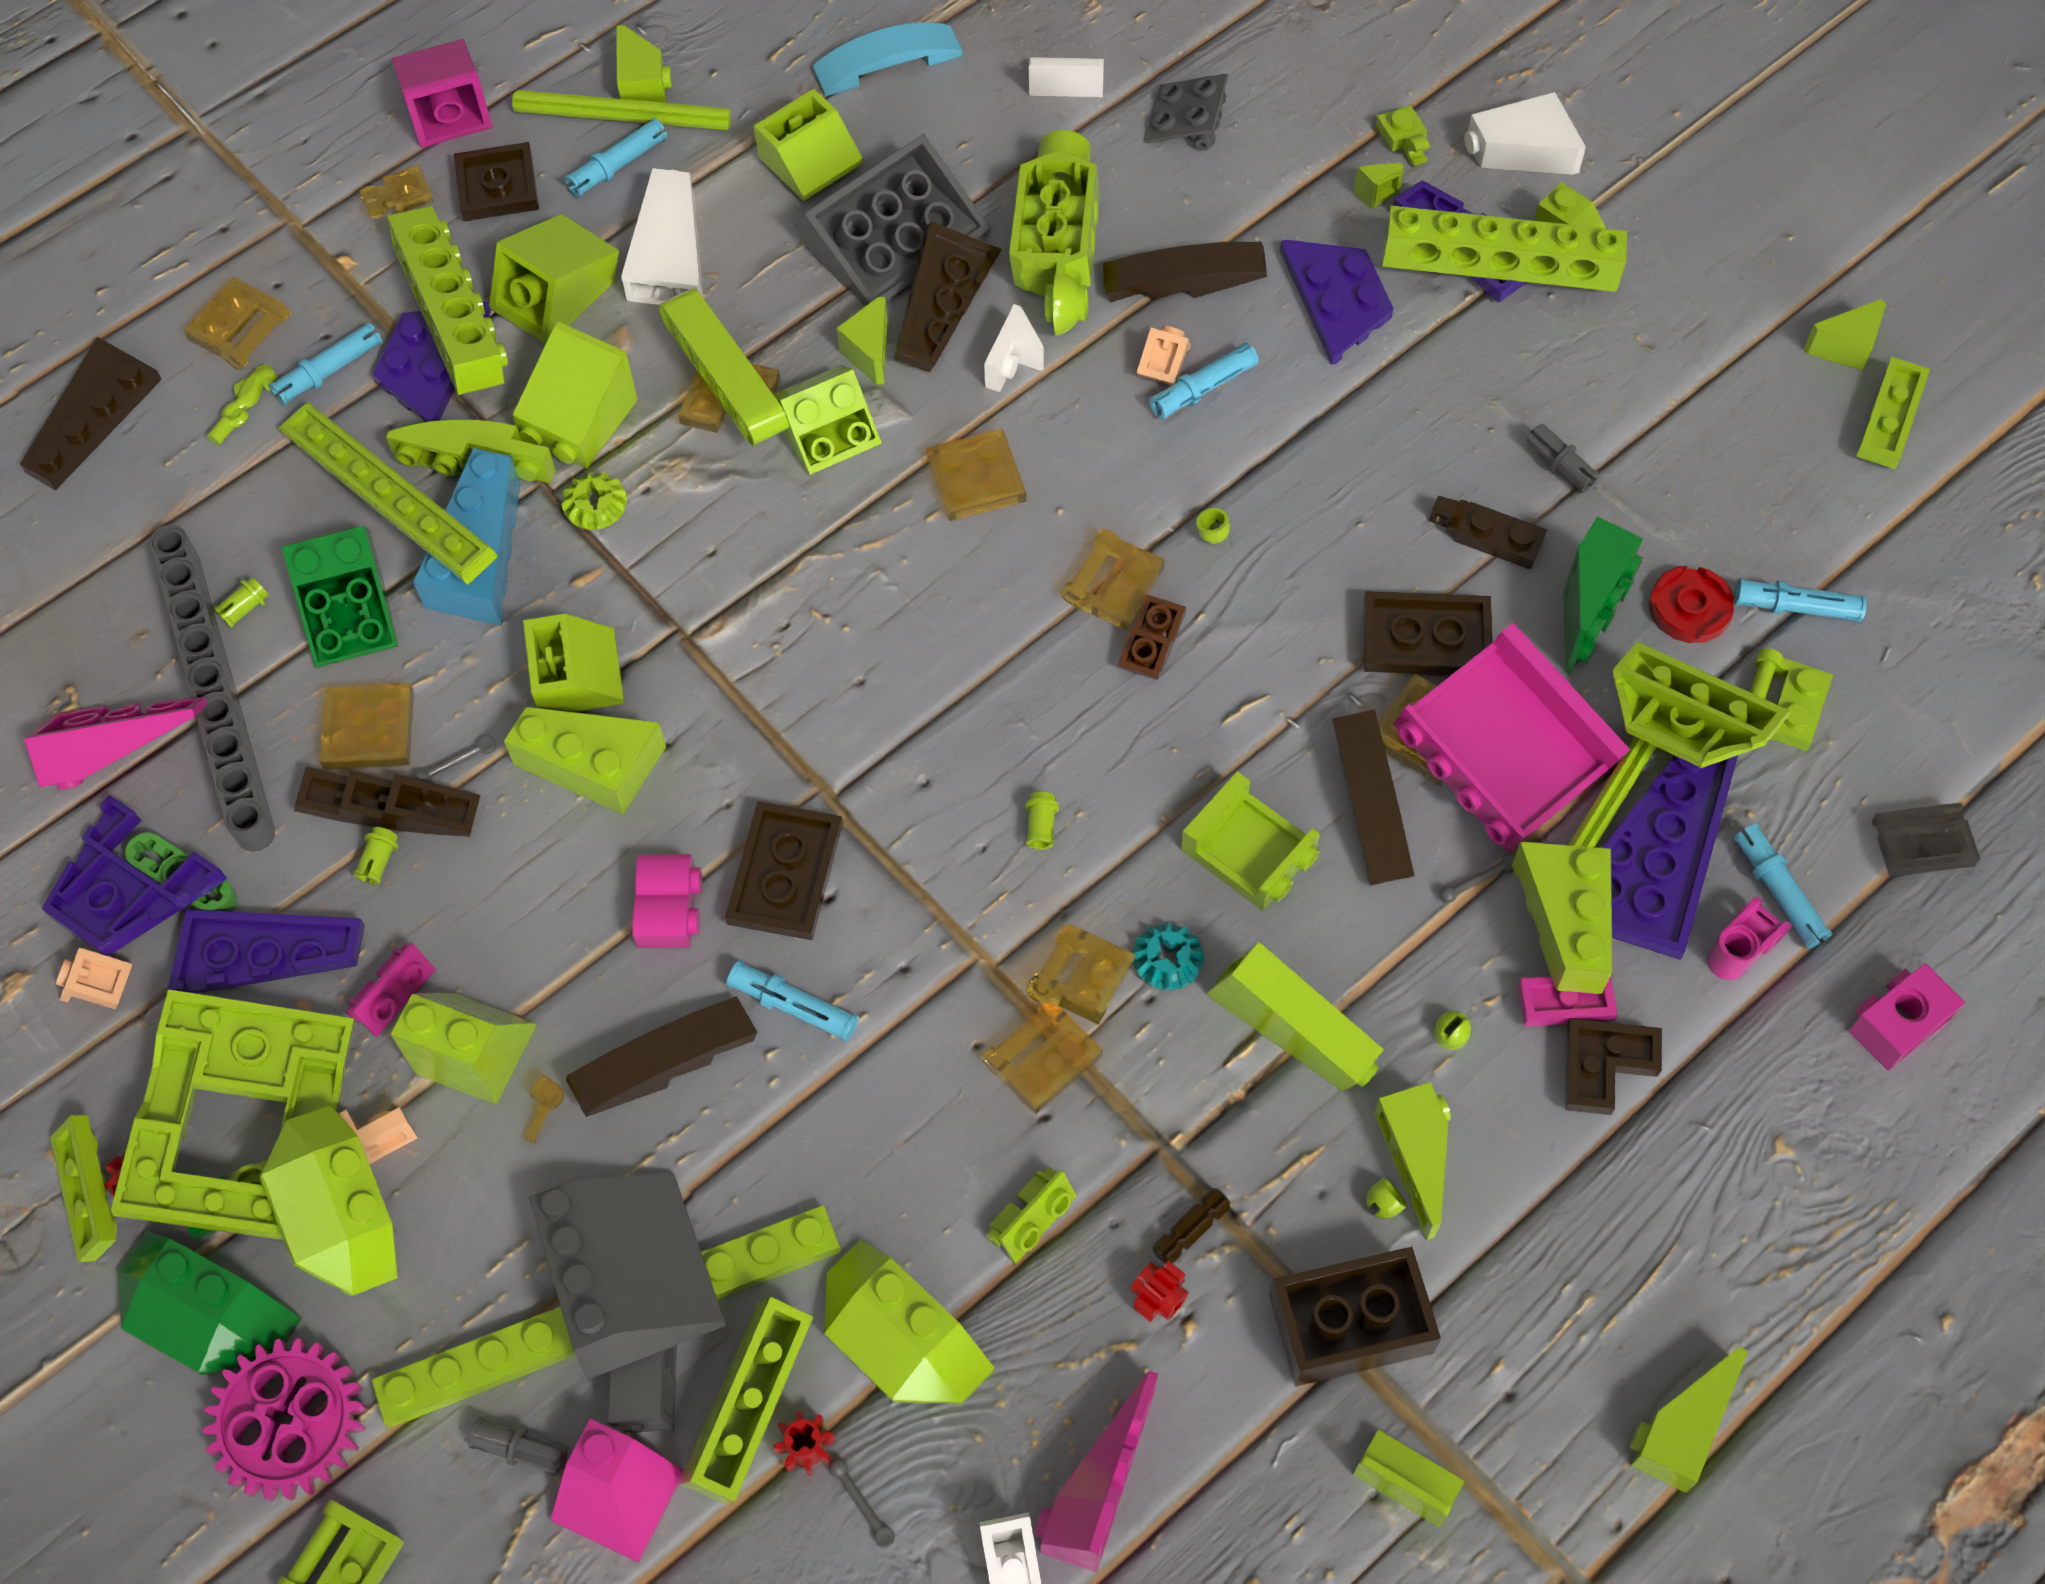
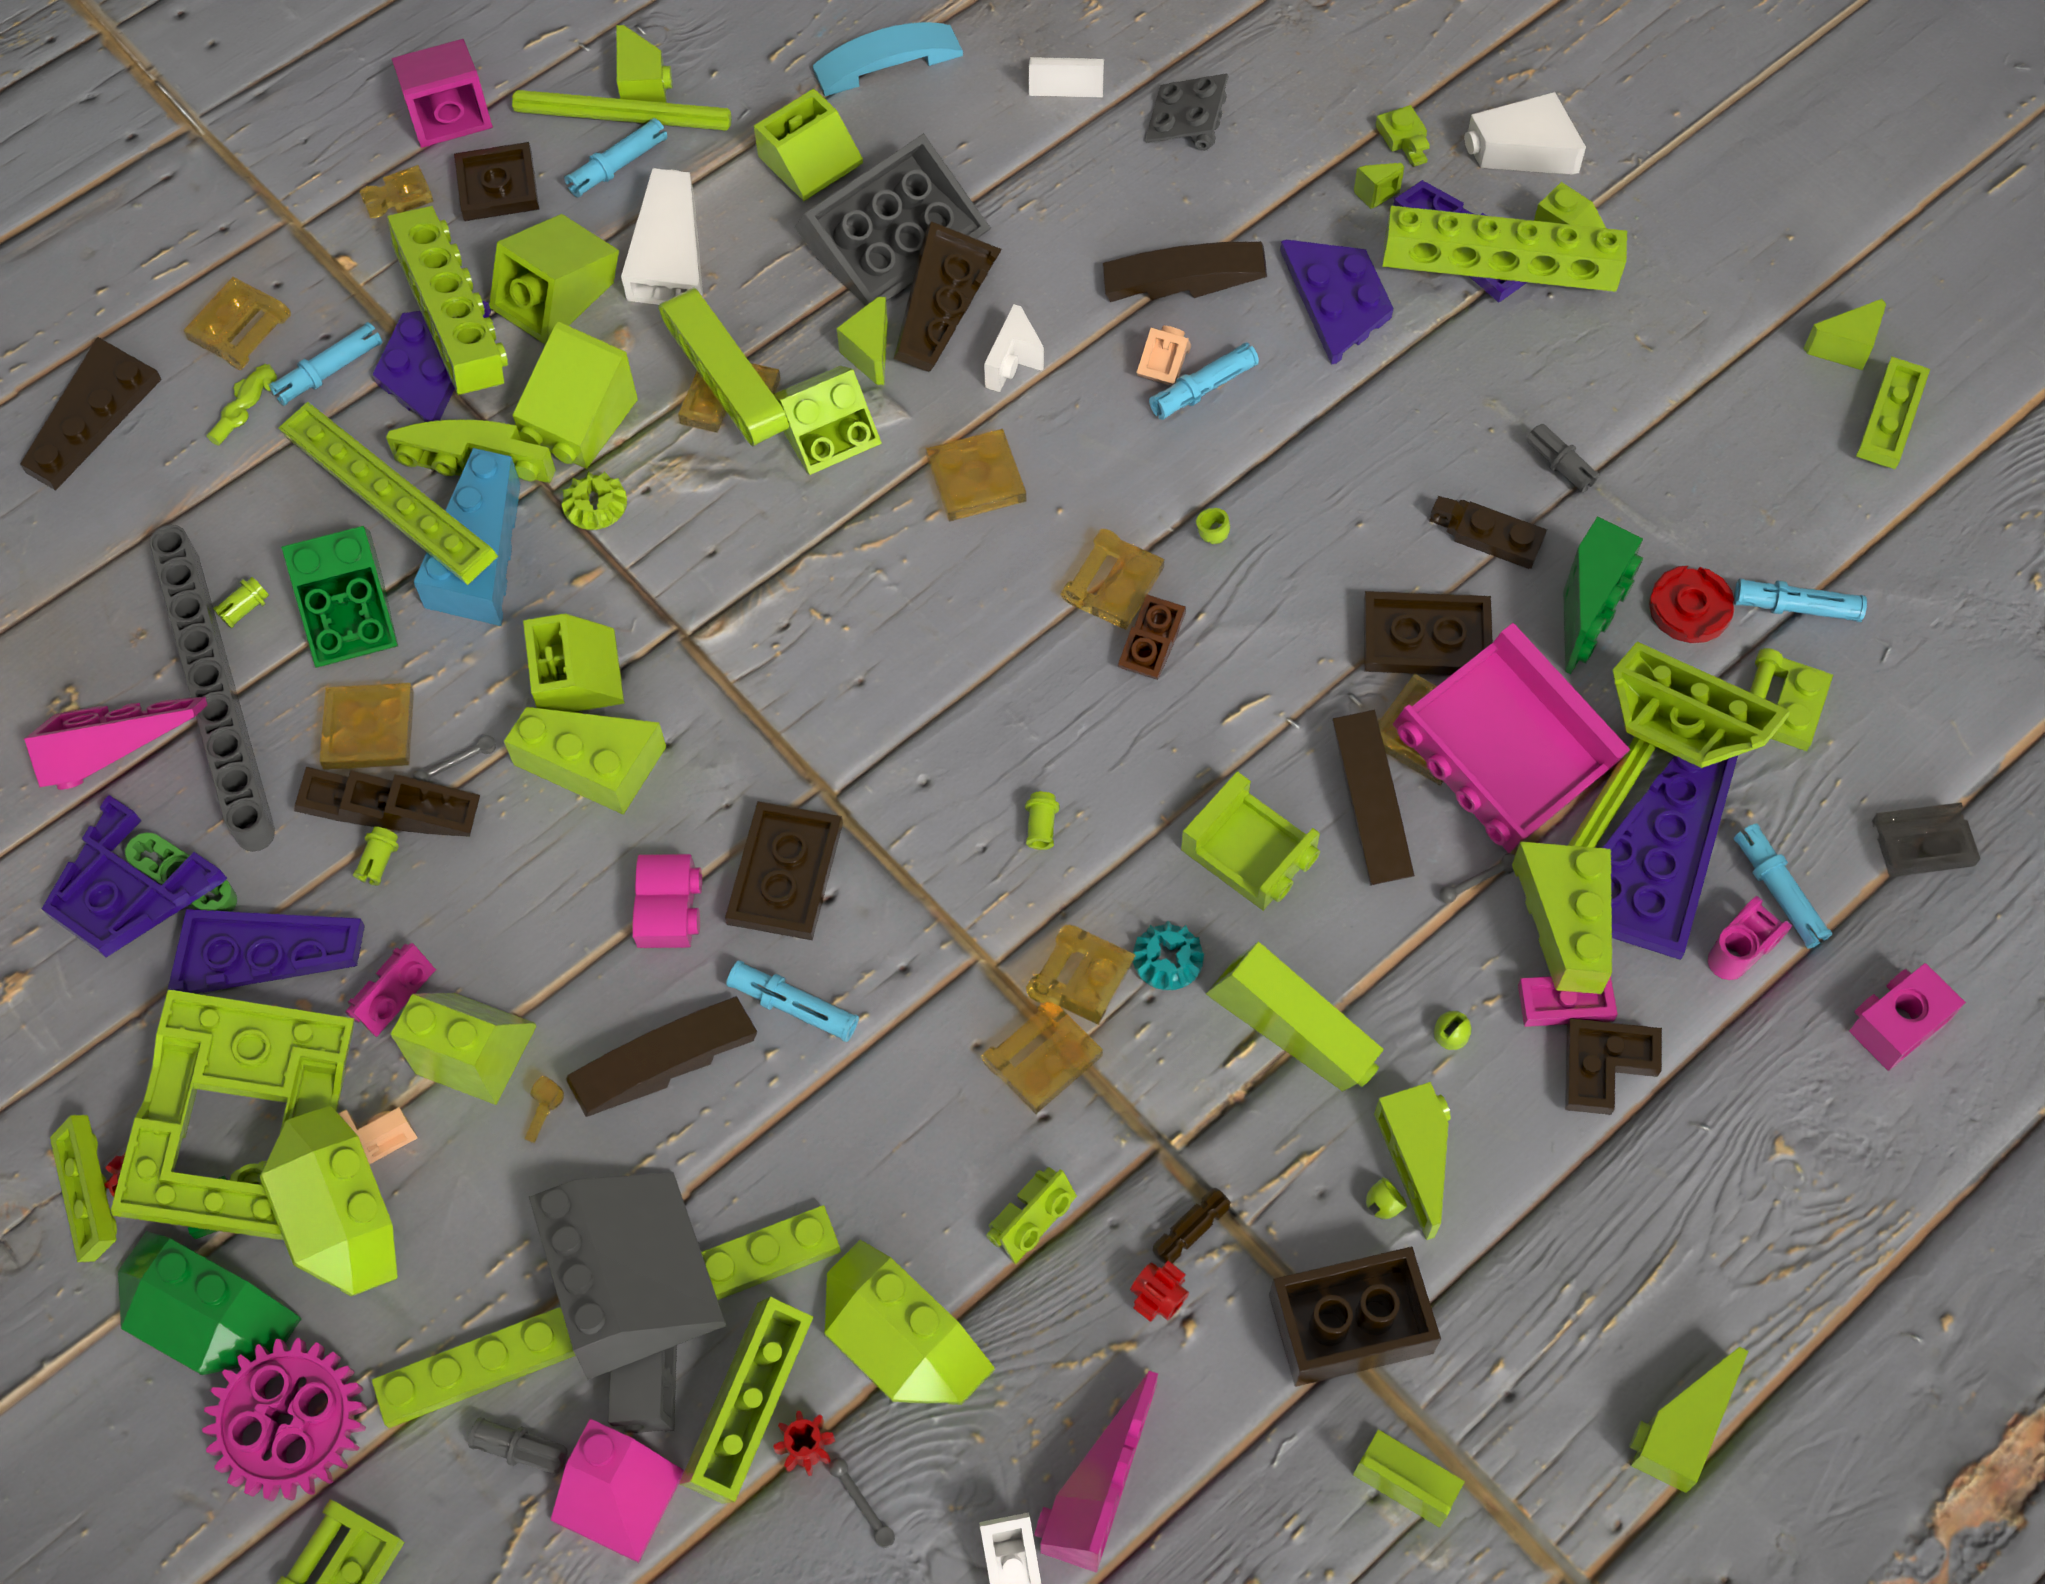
(93, 978): light nougat bracket -> none
(1057, 227): lime brick -> none

